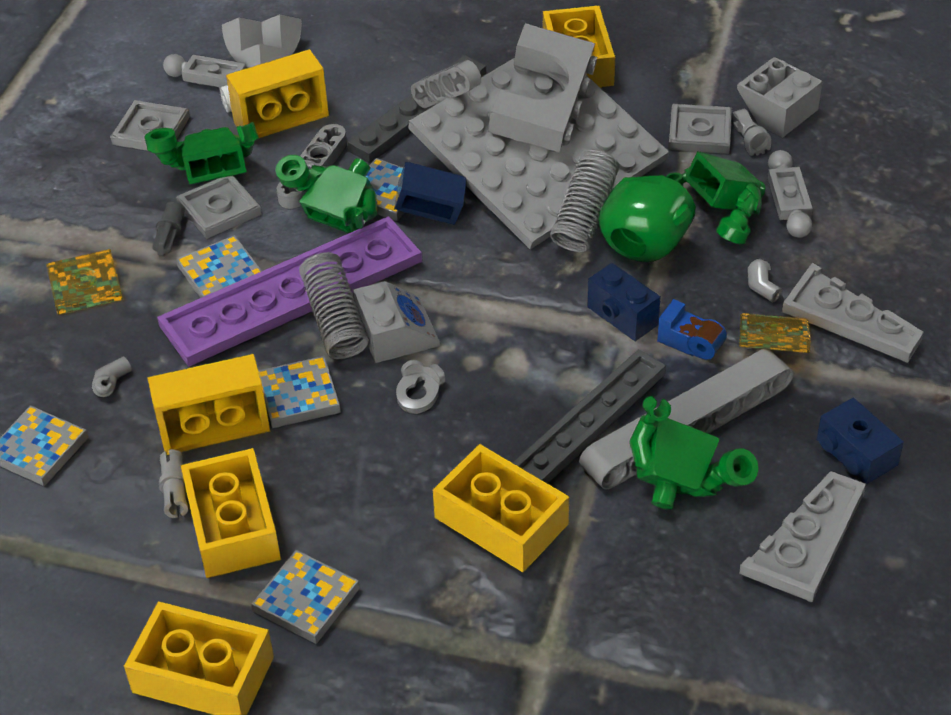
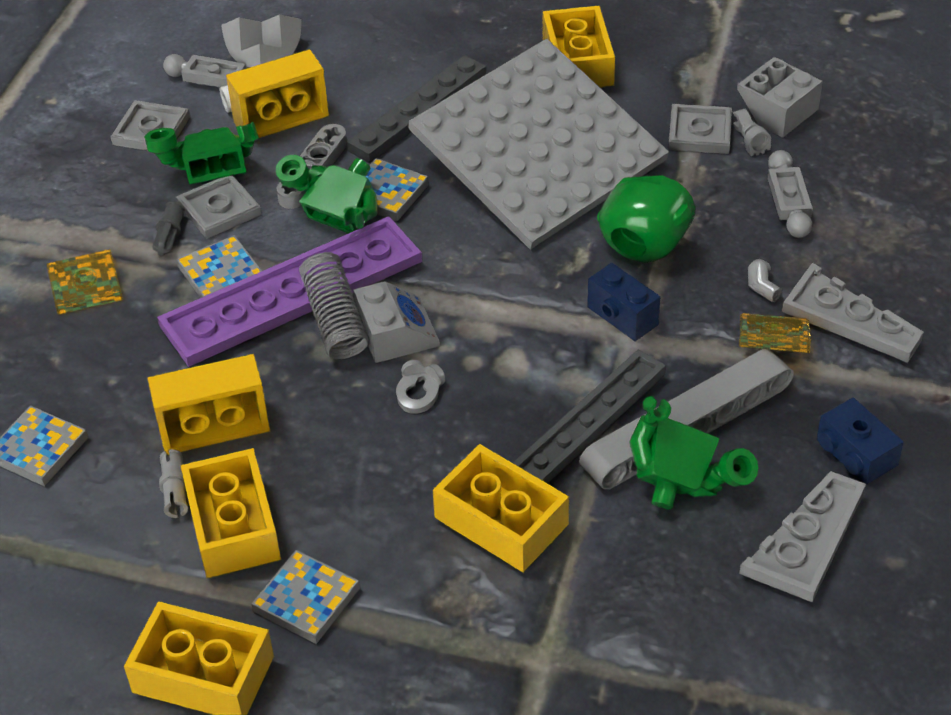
(106, 377): light grey arm -> none
(299, 392): tile -> none
(440, 188): dark blue brick -> none
(446, 84): light grey beam -> none
(545, 120): light grey arch -> none
(597, 175): light grey piece -> none
(689, 332): blue leg -> none
(725, 186): green torso -> none

